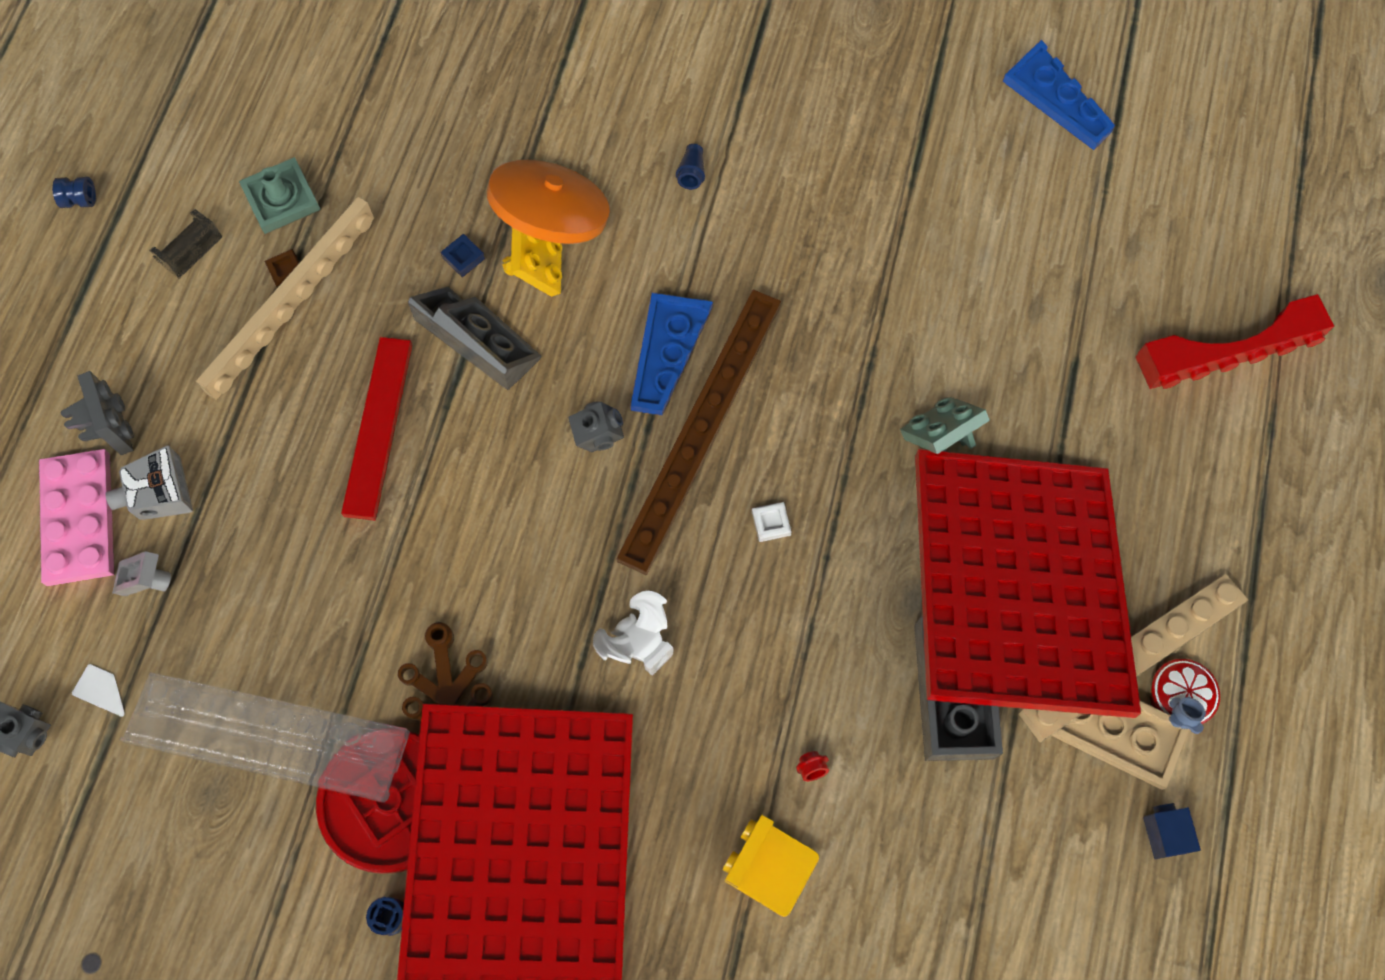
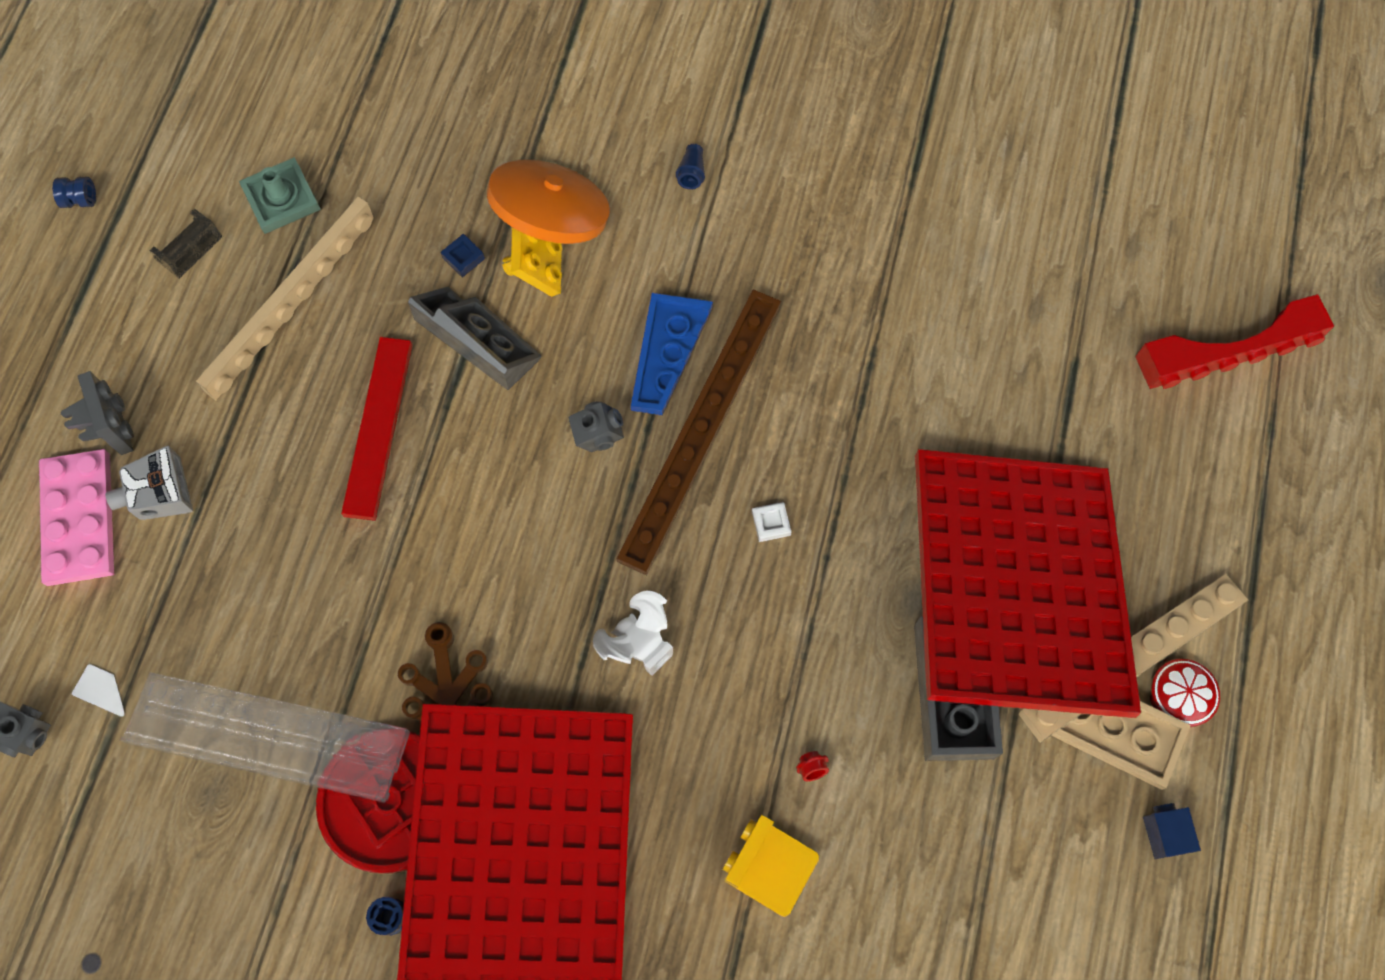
(139, 574): light grey tile -> none
(282, 266): reddish brown tile -> none
(945, 425): sand green plate -> none
(1052, 91): blue wing -> none
(1187, 714): sand blue plate -> none

